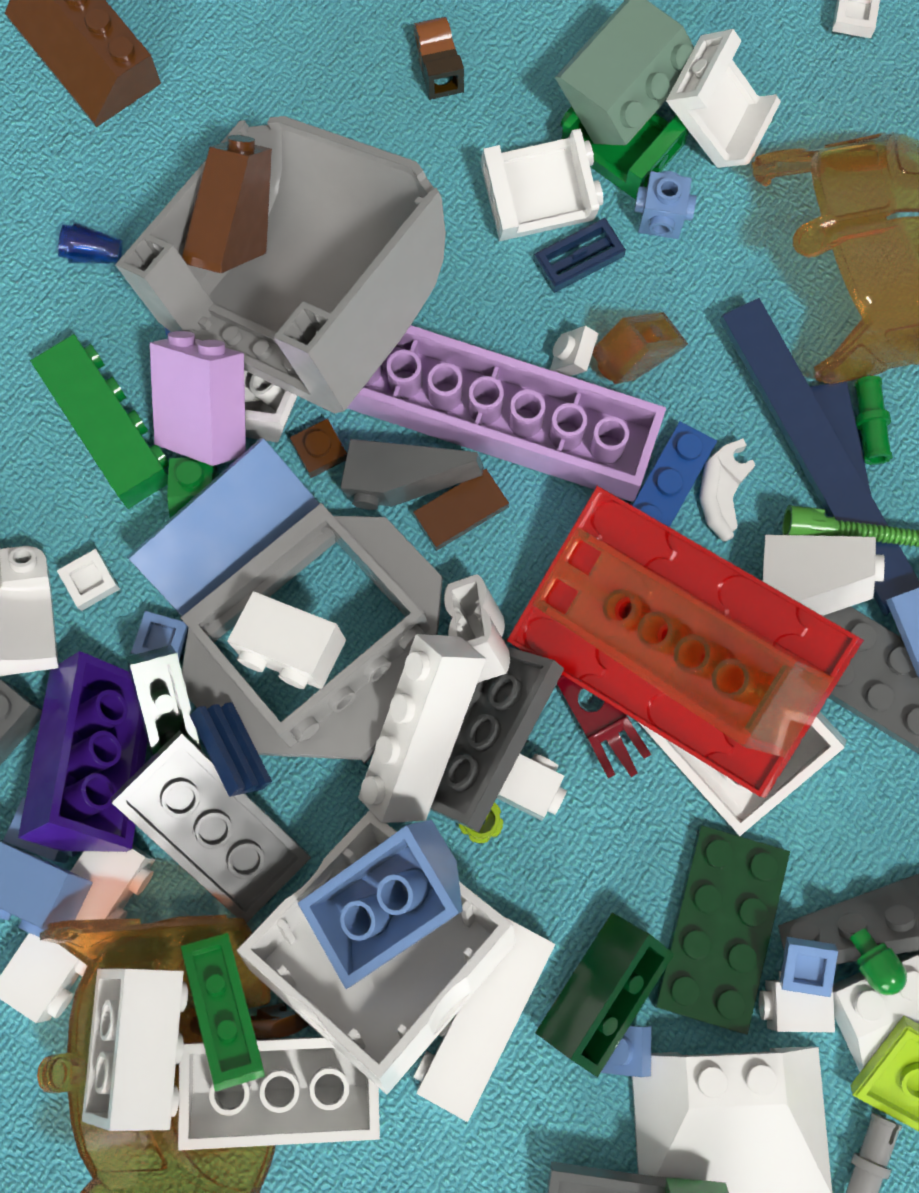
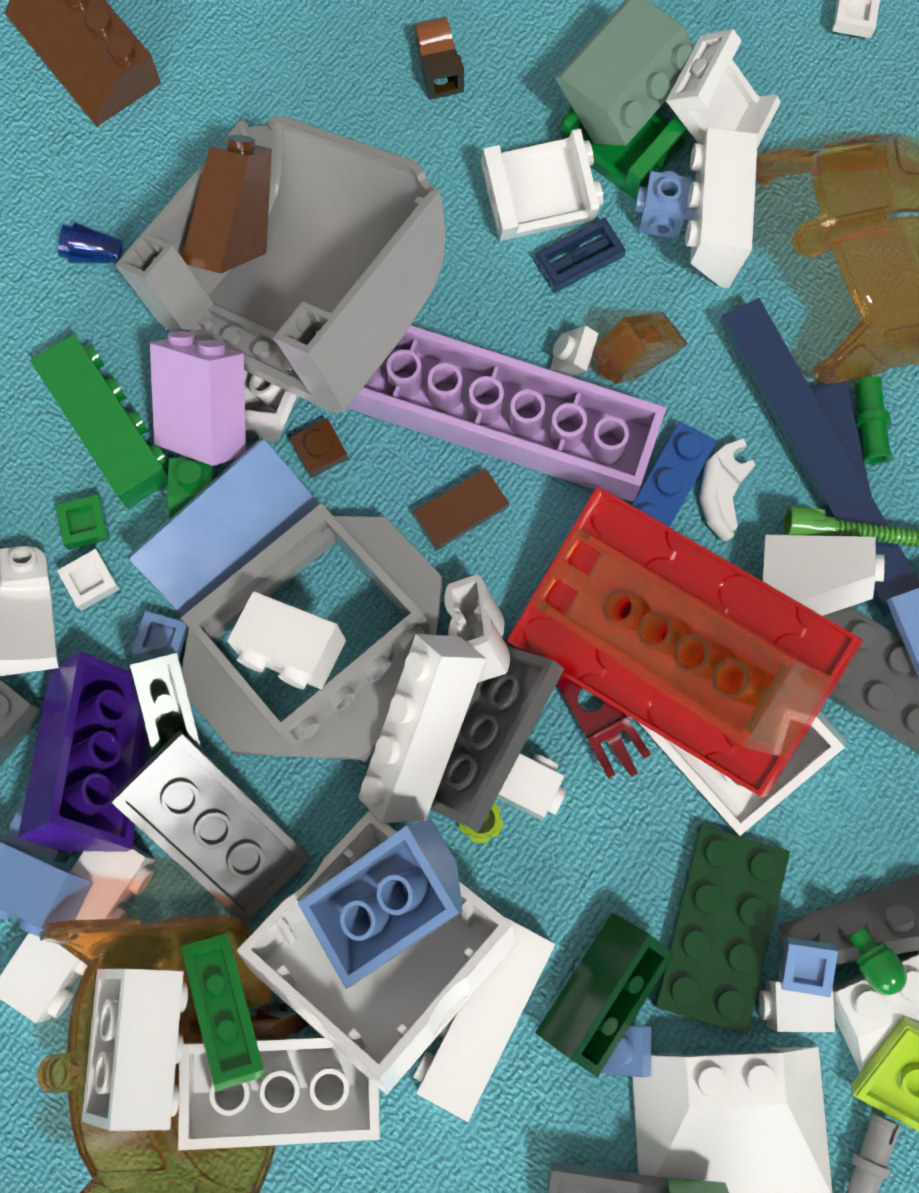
(82, 522): none -> green plate
(230, 749): dark blue tile -> none
(399, 472): dark grey slope -> none
(722, 203): none -> white slope

